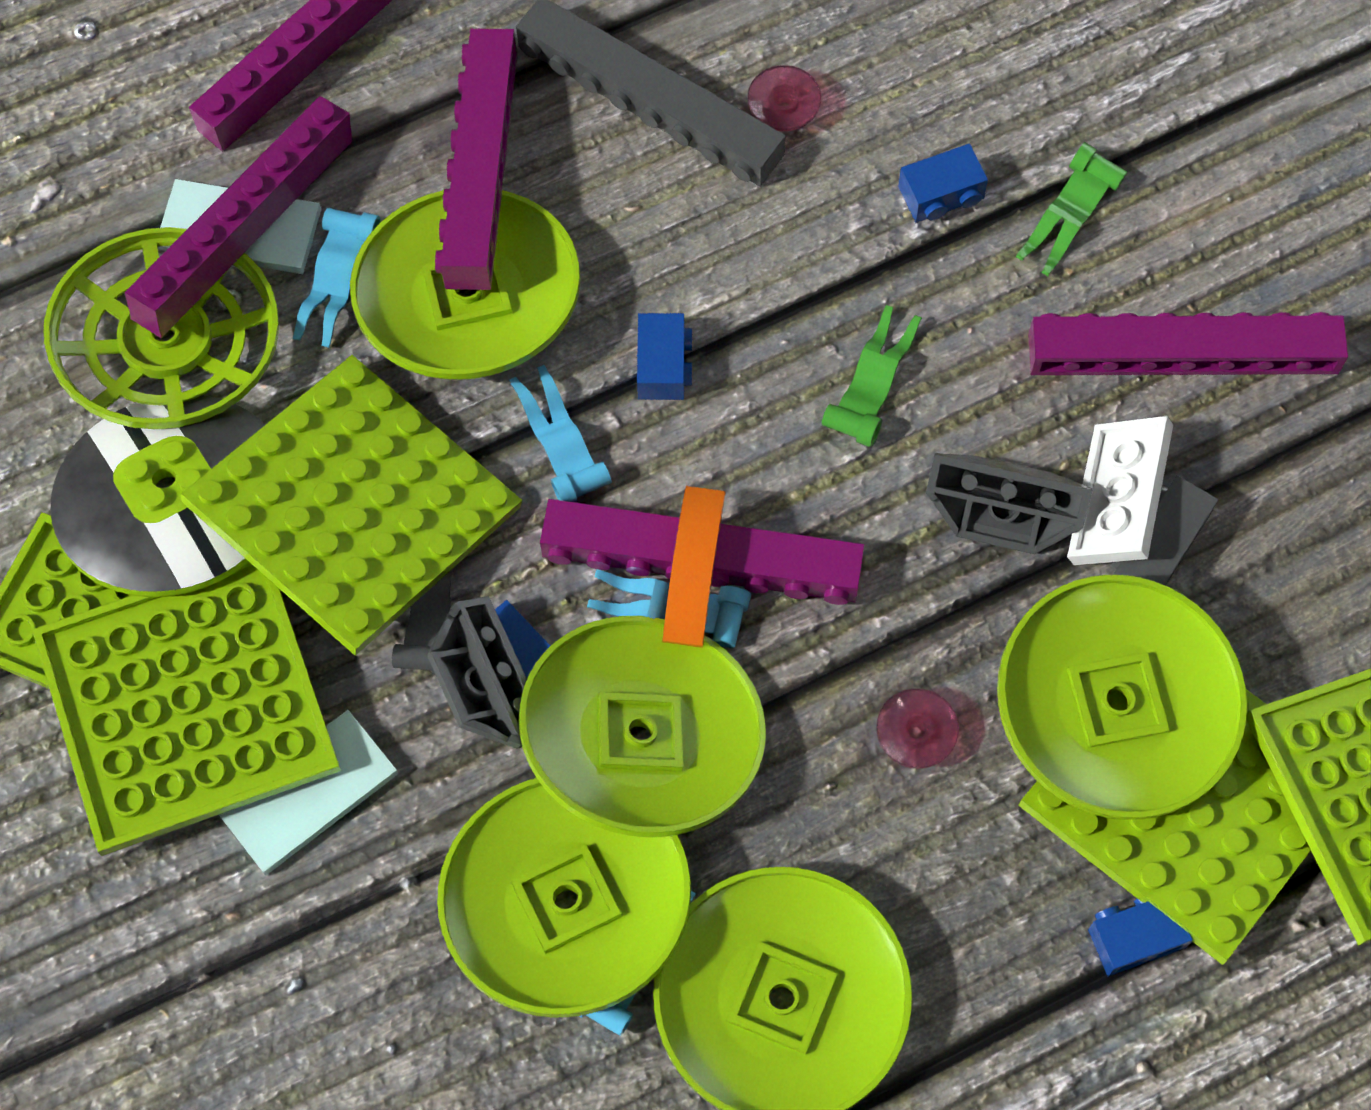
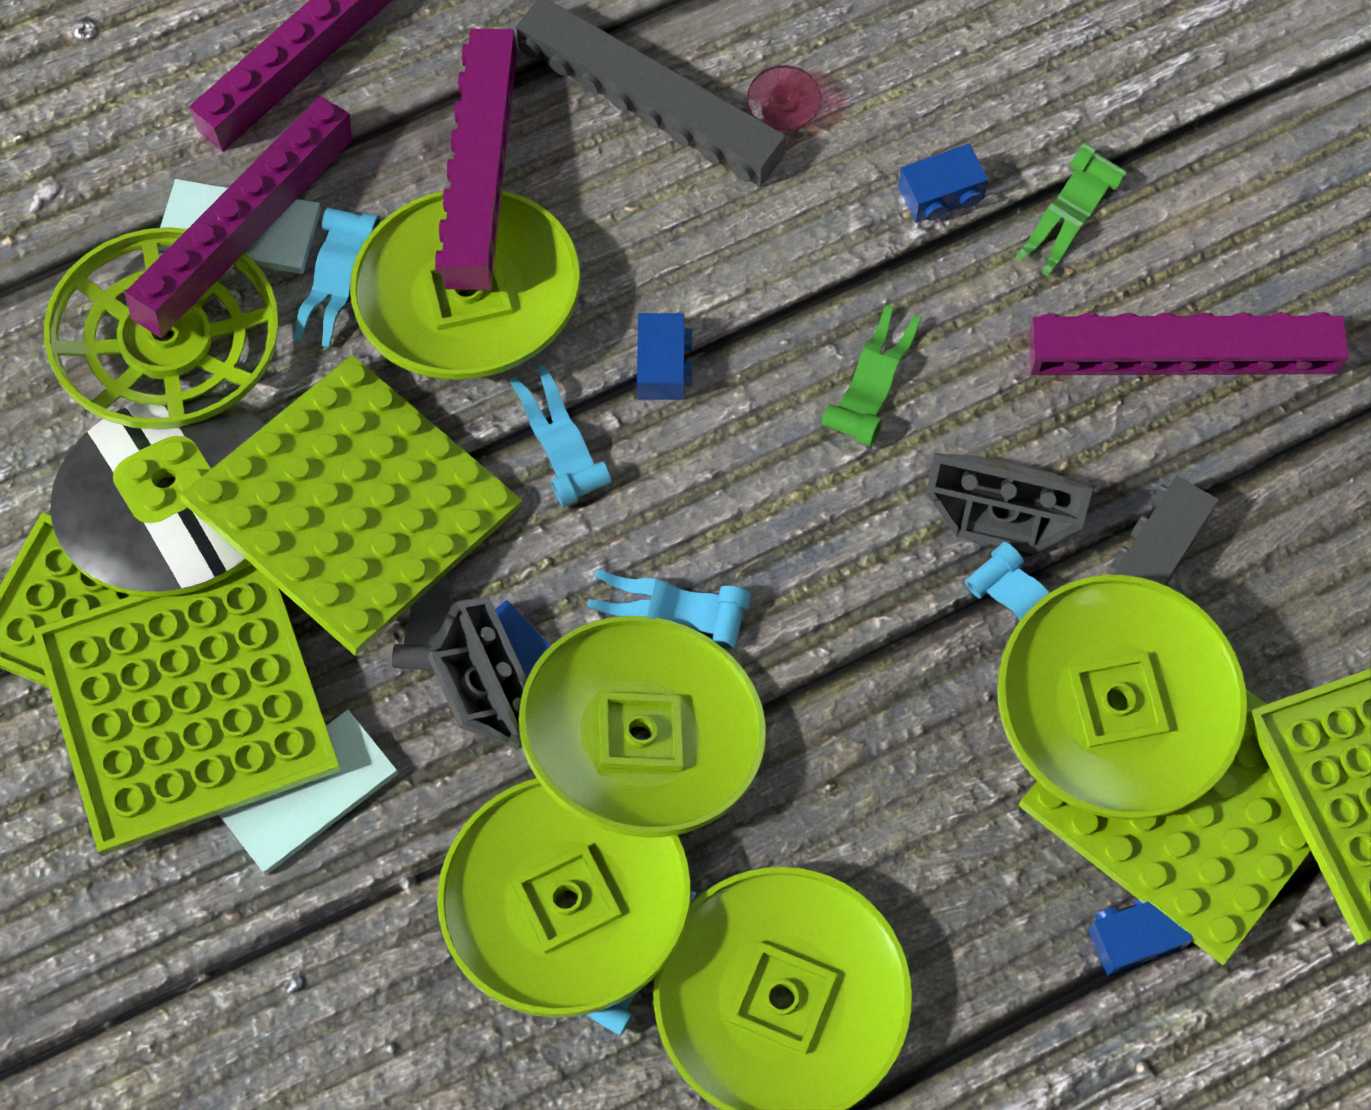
(693, 566): orange slope -> none
(743, 557): magenta brick -> none
(921, 710): clear pink dish -> none
(1006, 581): none -> medium azure flag
(1126, 484): white plate -> none

